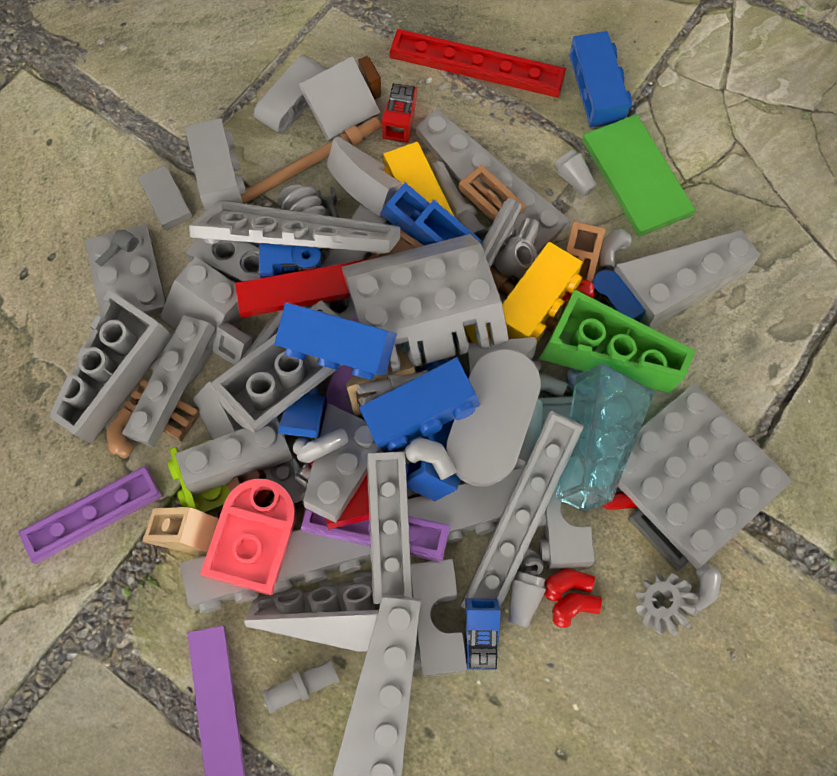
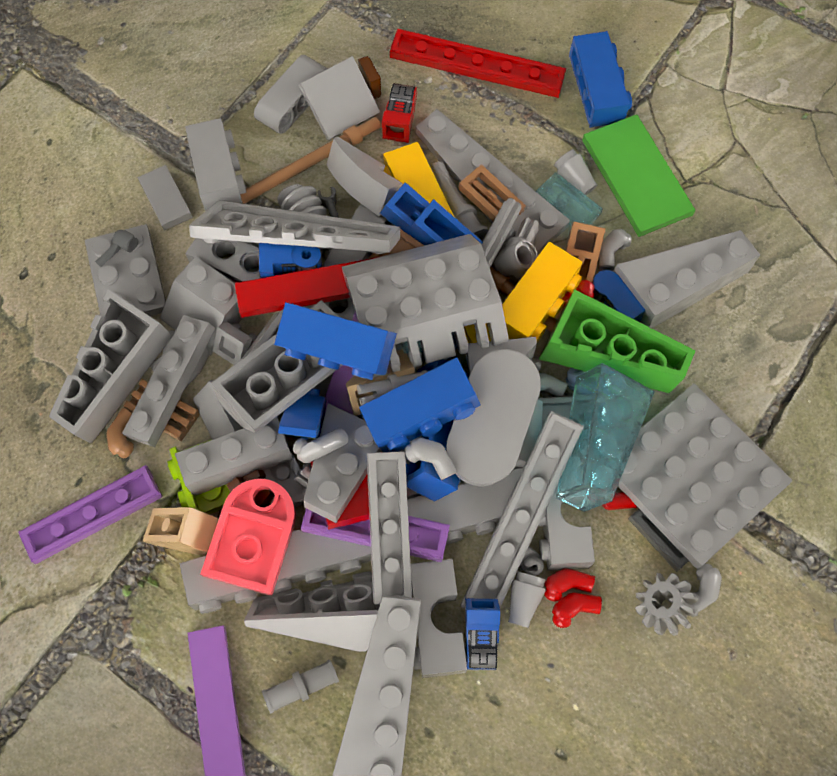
(569, 200): none -> clear light blue tile

